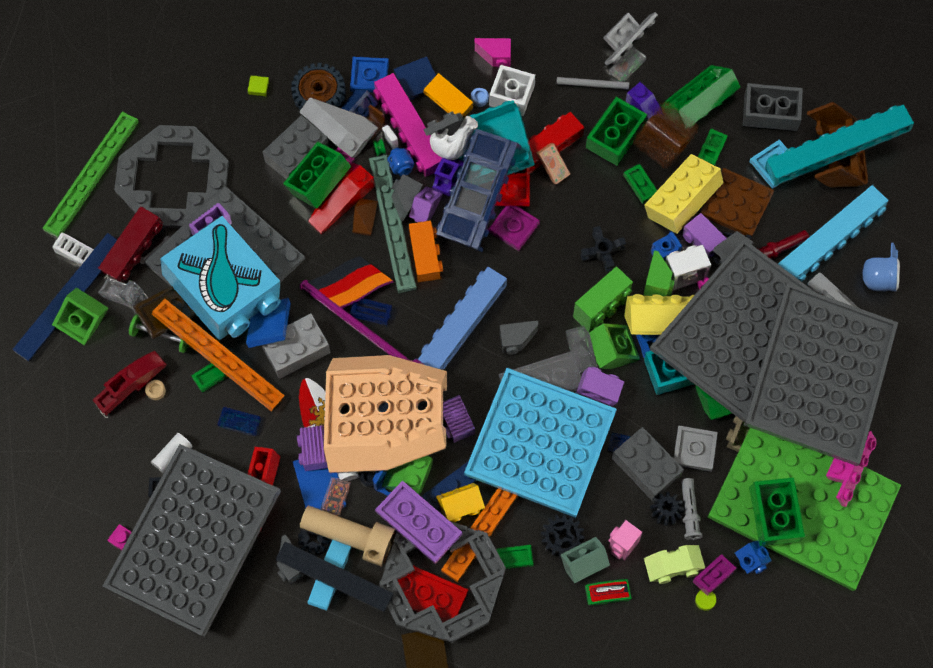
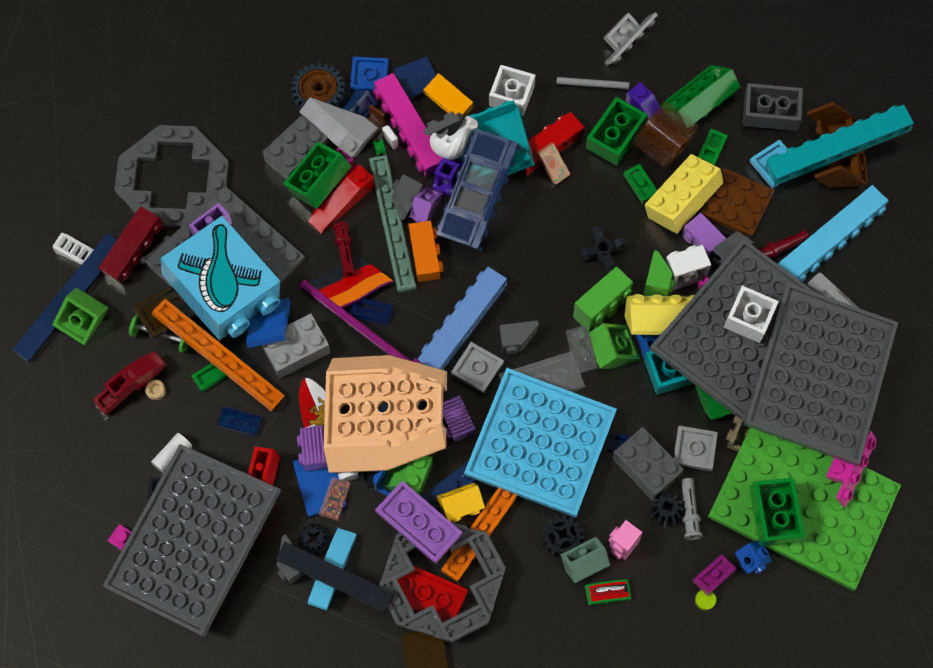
(90, 175): bright green tile -> none
(122, 293): clear bracket -> none
(258, 85): lime tile -> none
(344, 241): none -> dark red pin
(364, 216): reddish brown slope -> none
(374, 542): tan piece -> none
(400, 161): blue head -> none
(477, 367): none -> light grey plate
(479, 97): light blue tile -> none
(494, 50): dark pink slope -> none
(514, 226): magenta tile -> none
(516, 191): red tile -> none
(516, 556): green tile -> none
(600, 386): medium lavender brick -> none
(627, 64): clear tile -> none
(665, 564): yellowish green brick -> none
(670, 241): blue brick -> none
(751, 314): none -> white brick
(882, 273): medium blue piece -> none

